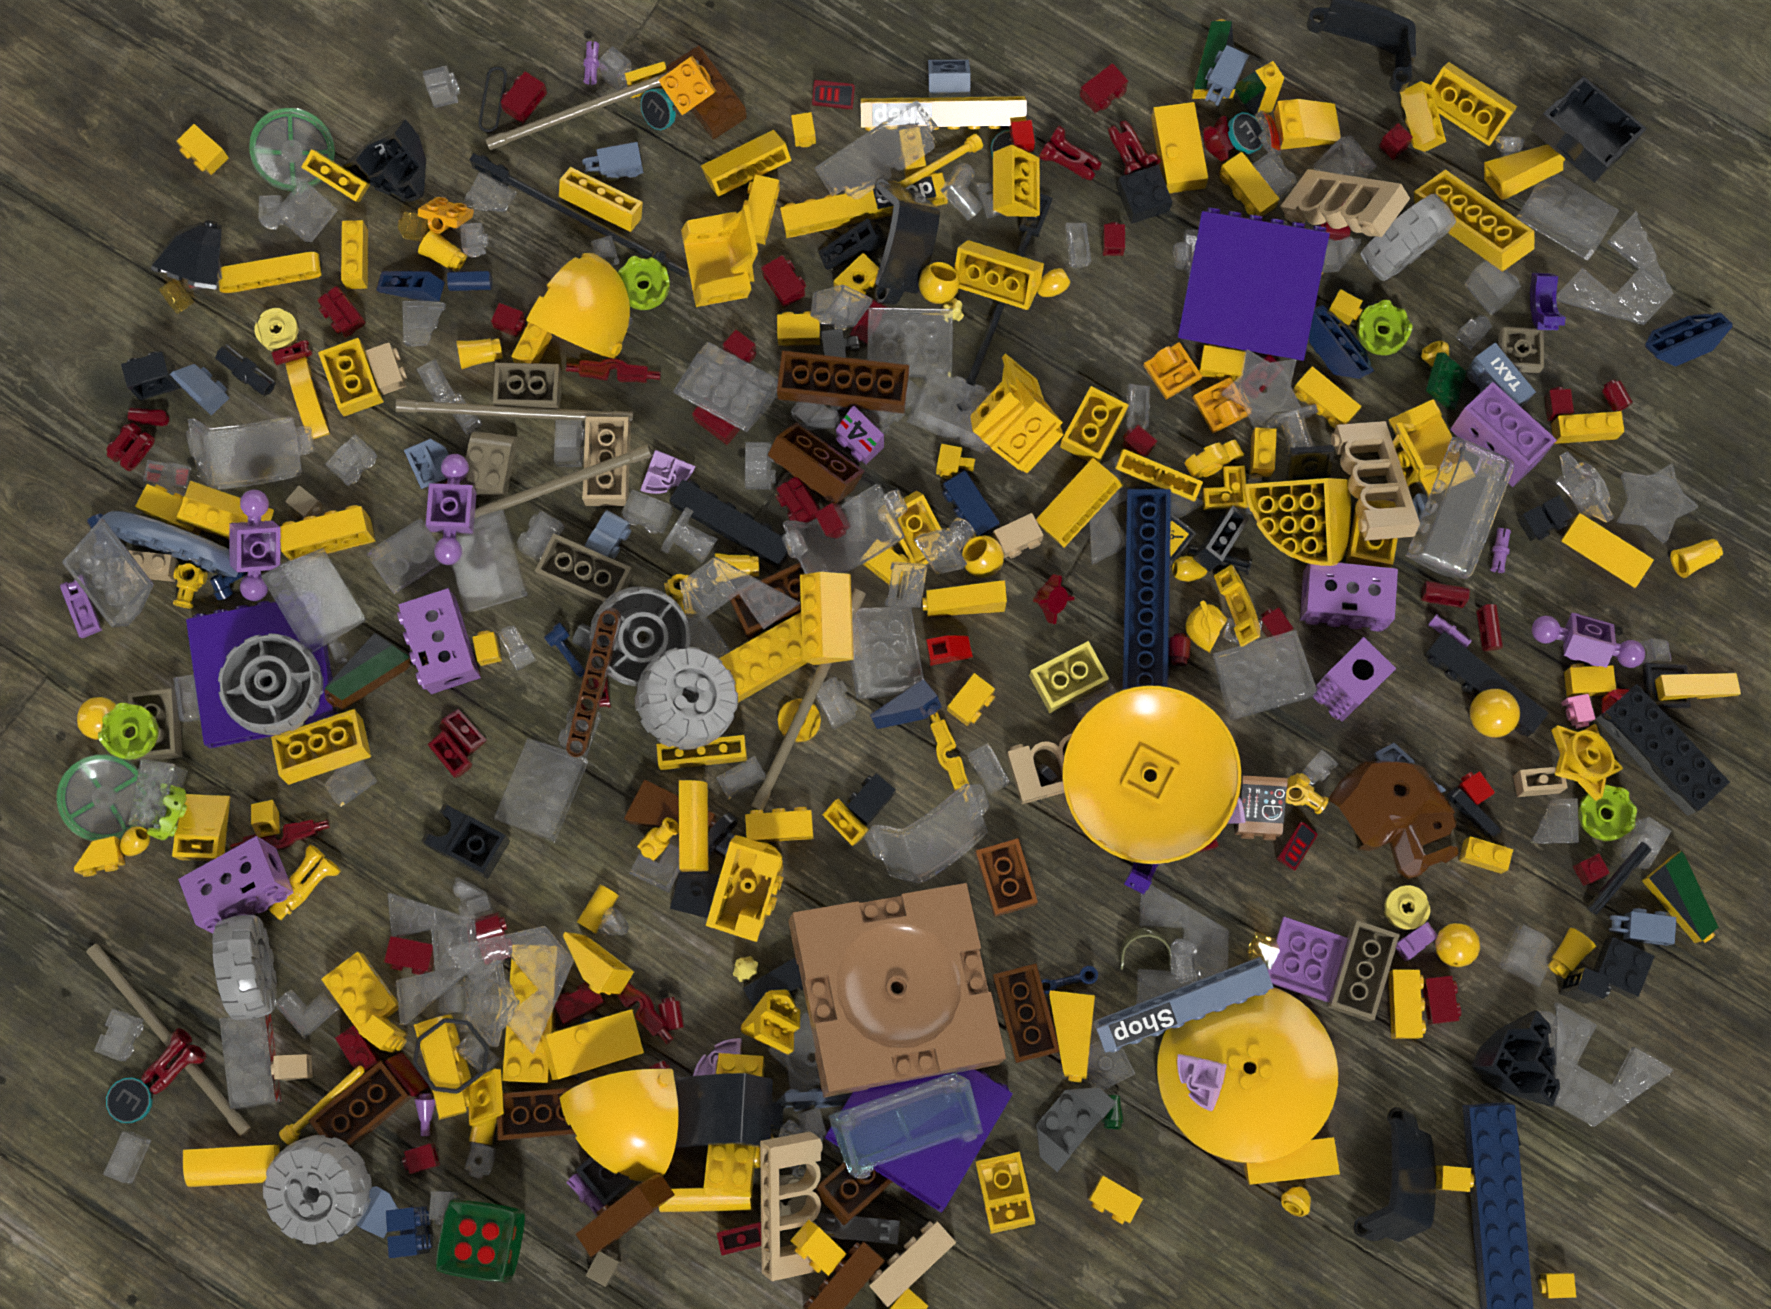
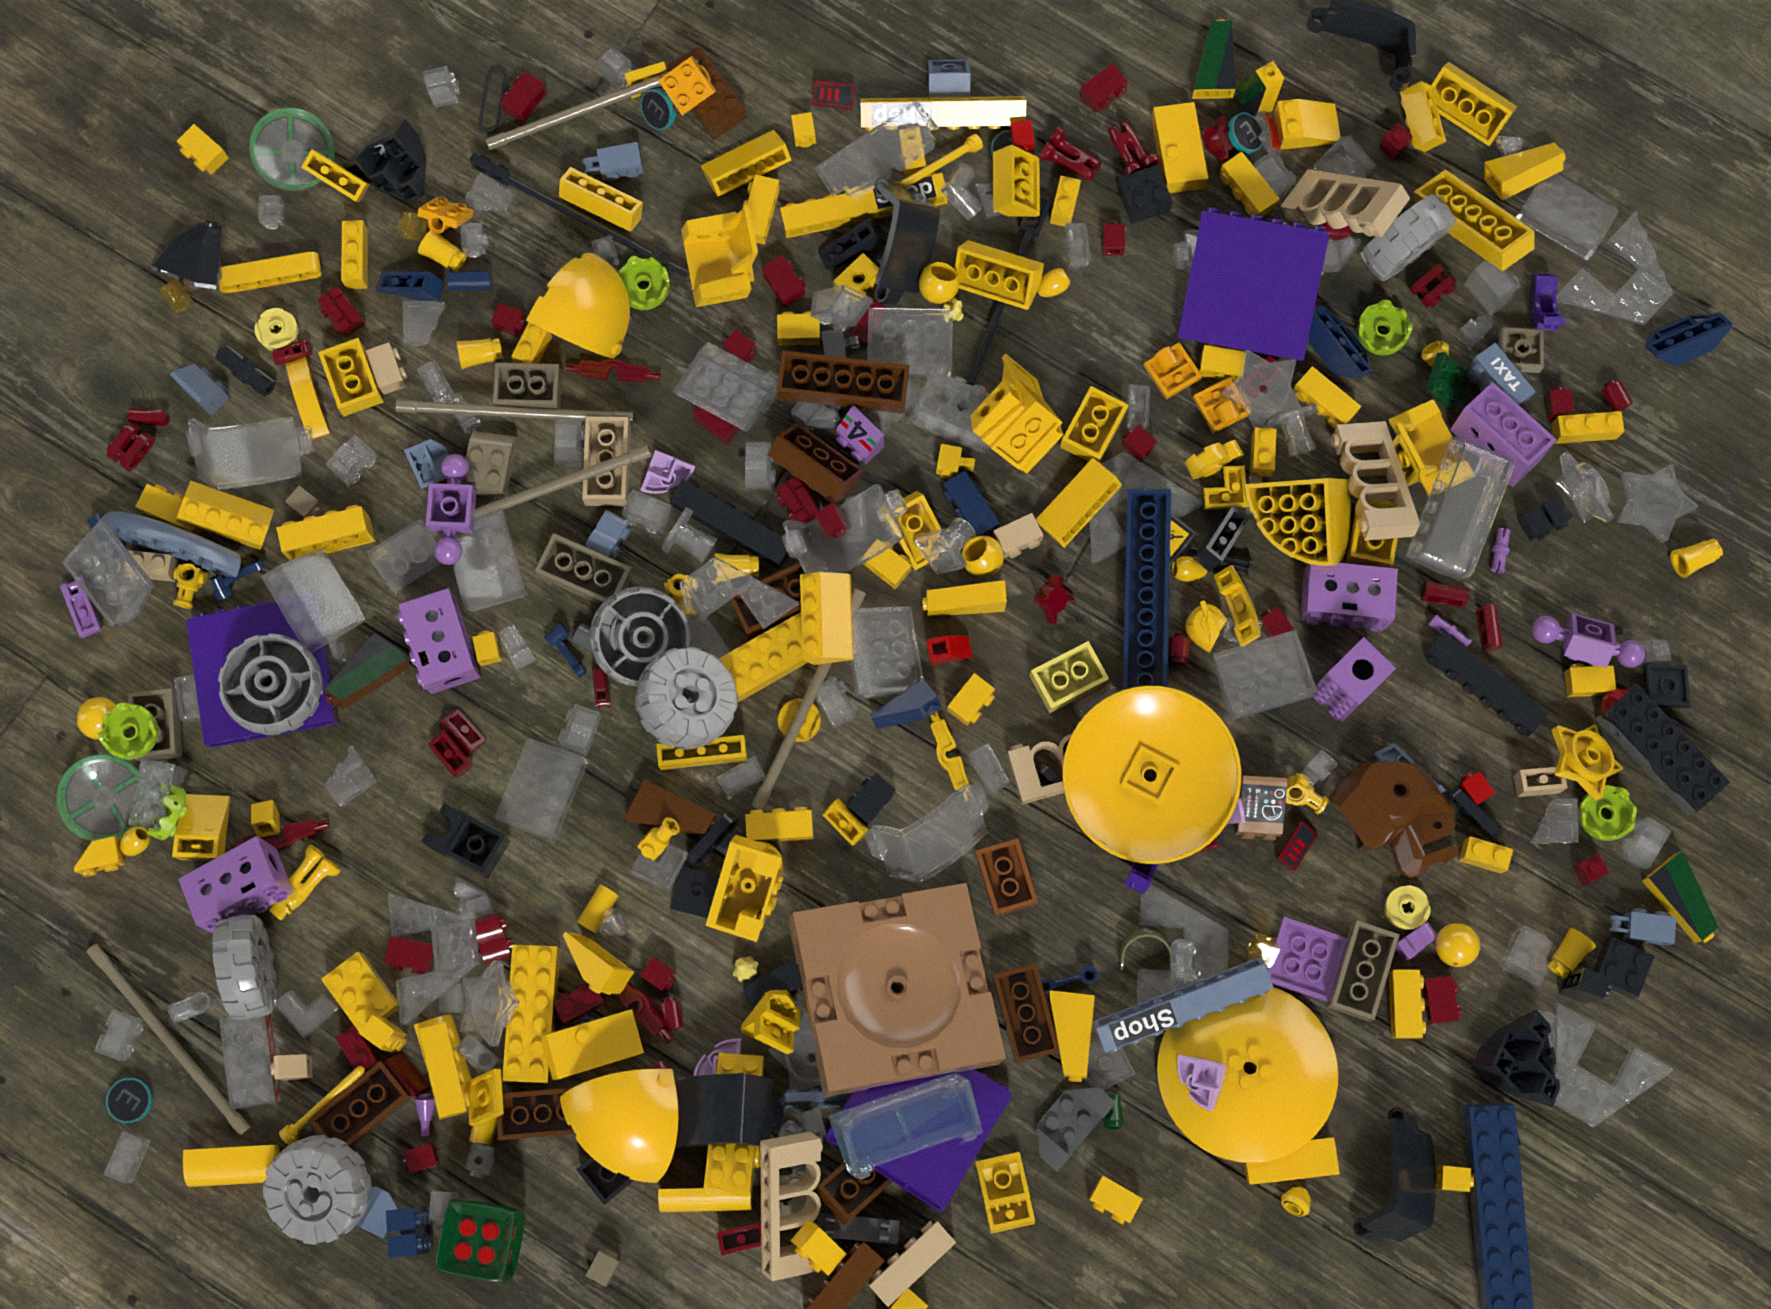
(149, 375): black brick -> none
(167, 474): clear slope -> none
(191, 1006): none -> clear piece
(191, 1055): dark red piece -> none
(254, 545): medium lavender brick -> none
(305, 211): clear piece -> none
(321, 747): yellow brick -> none
(432, 1029): black piece -> none
(538, 535): clear brick -> none
(540, 959): clear wing -> none
(585, 1193): medium lavender pin -> none
(588, 691): reddish brown beam -> none
(591, 63): medium lavender pin -> none
(624, 1214): reddish brown brick -> none
(658, 975): none -> dark red brick
(693, 825): yellow brick -> none
(911, 584): clear plate -> none
(1065, 201): none -> yellow brick
(1158, 475): yellow brick -> none
(1225, 74): sand blue brick -> none
(1310, 462): black plate -> none
(1346, 307): yellow brick -> none
(1419, 503): sand blue slope -> none
(1445, 286): none -> dark red brick
(1494, 713): yellow piece -> none
(1557, 1285): yellow brick -> none
(1579, 710): bright pink brick -> none
(1588, 129): black tile -> none
(1606, 550): yellow brick -> none
(1619, 878): black axle -> none
(1697, 685): yellow slope -> none

